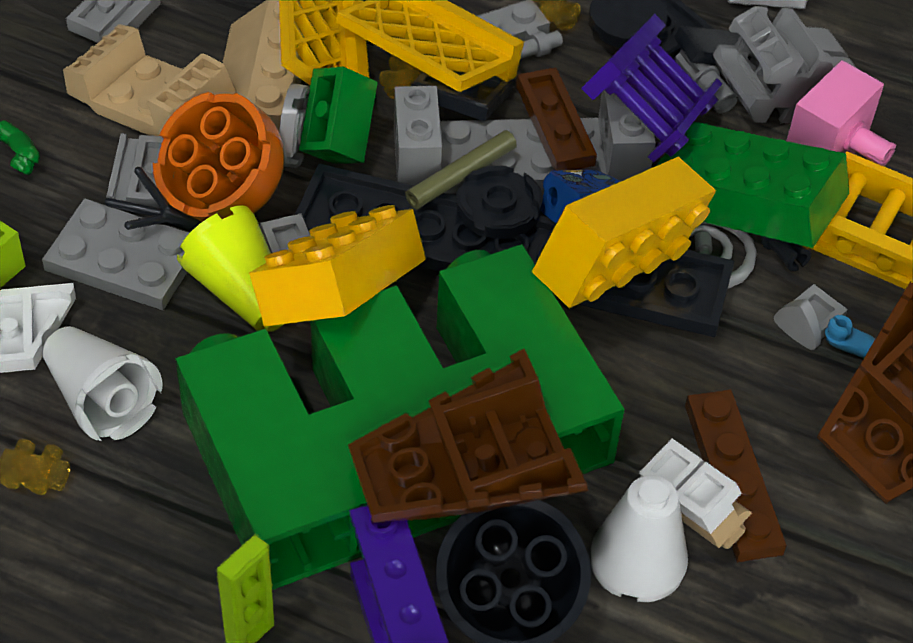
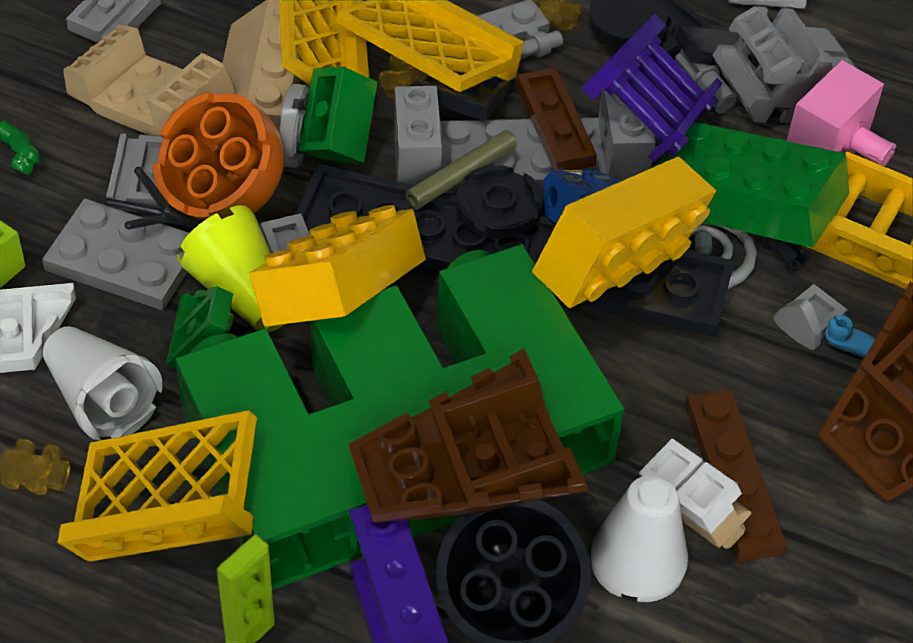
(158, 522): none -> yellow fence
(198, 319): none -> green wing

